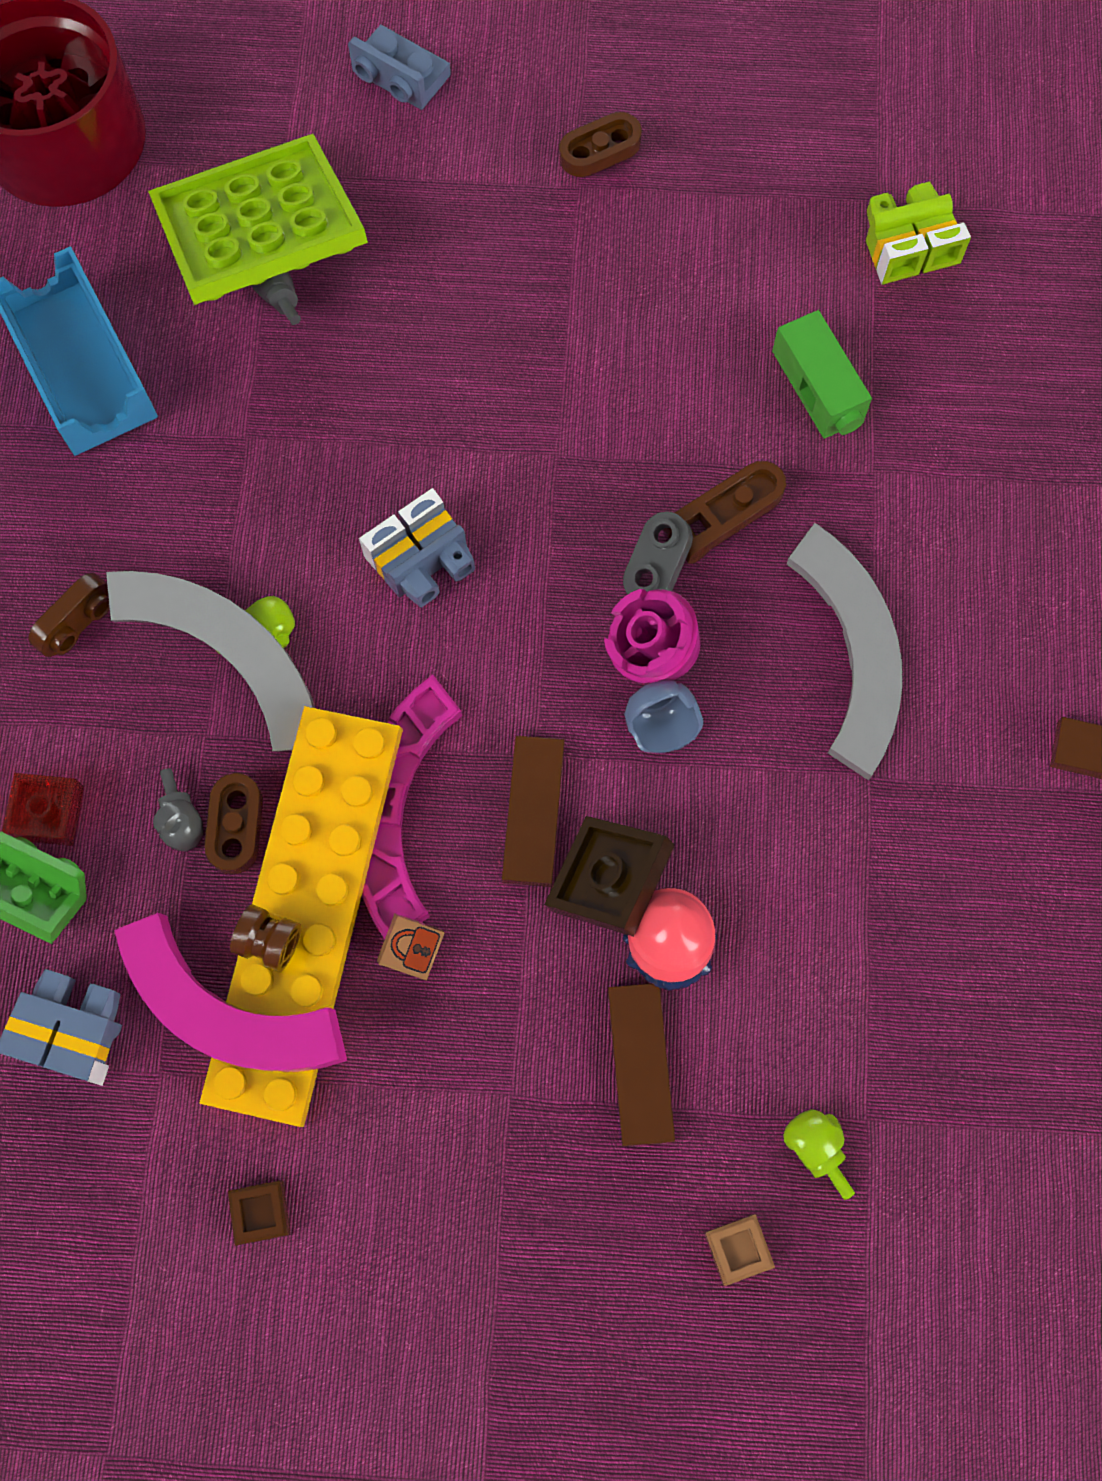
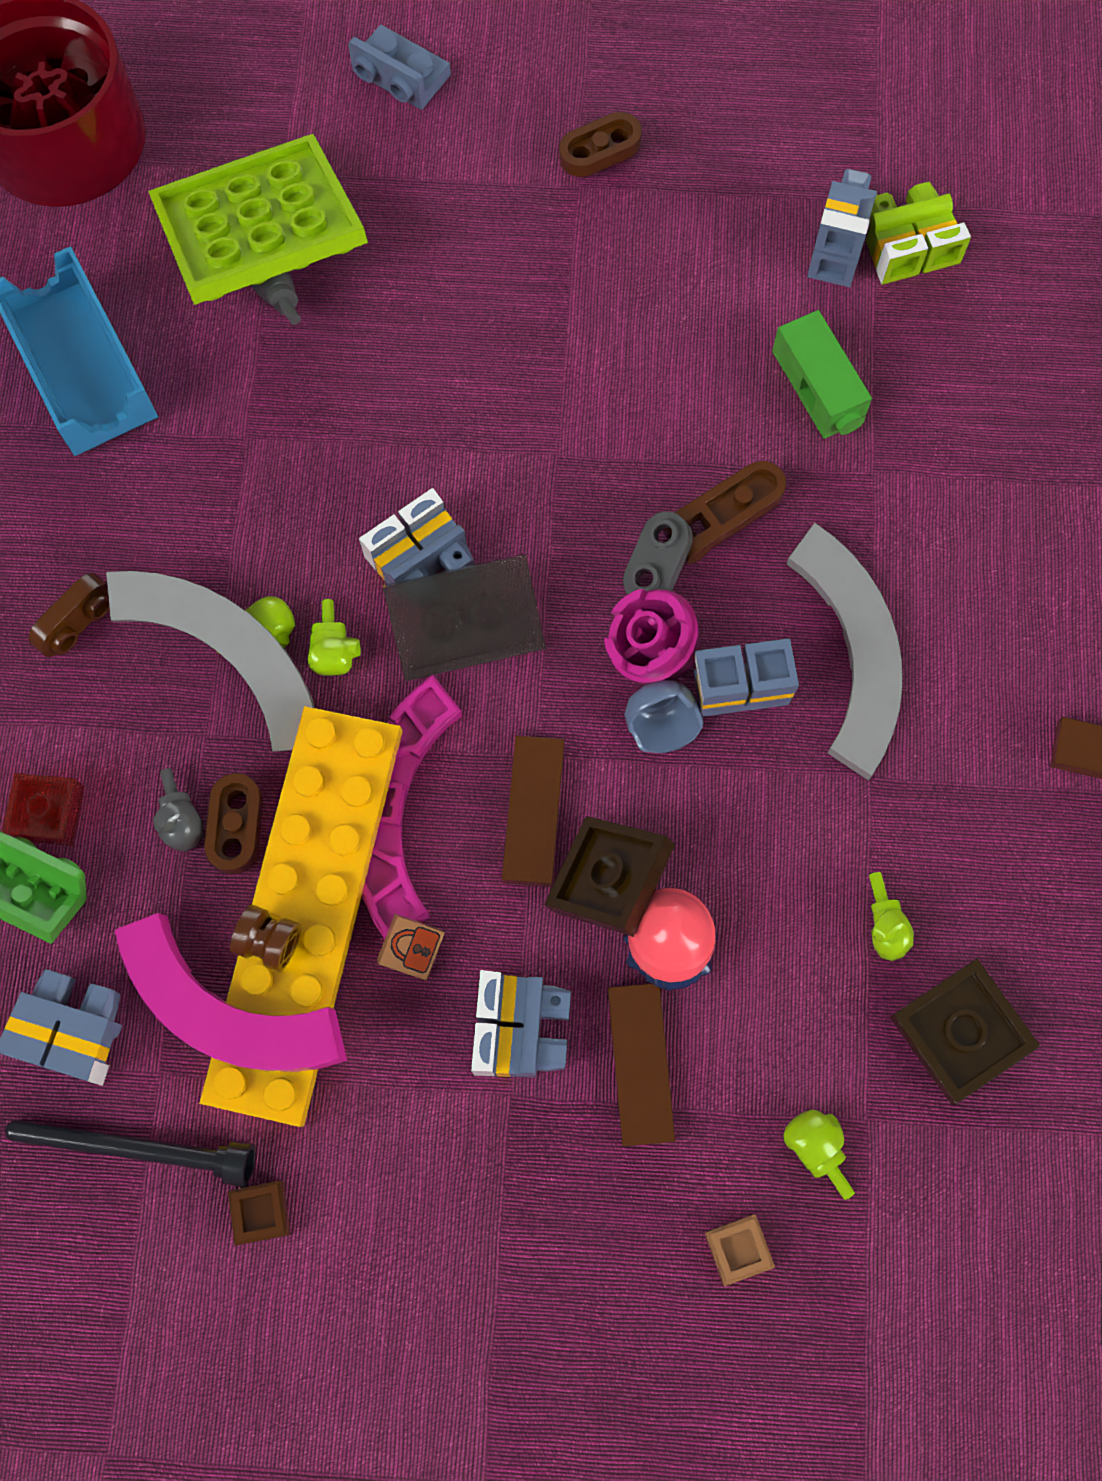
(230, 1162): none -> black piece
(329, 647): none -> lime piece
(464, 616): none -> clear smoke tile
(522, 1004): none -> sand blue hips
(732, 686): none -> sand blue hips
(843, 229): none -> sand blue hips
(892, 930): none -> lime piece
(964, 1032): none -> dark brown plate

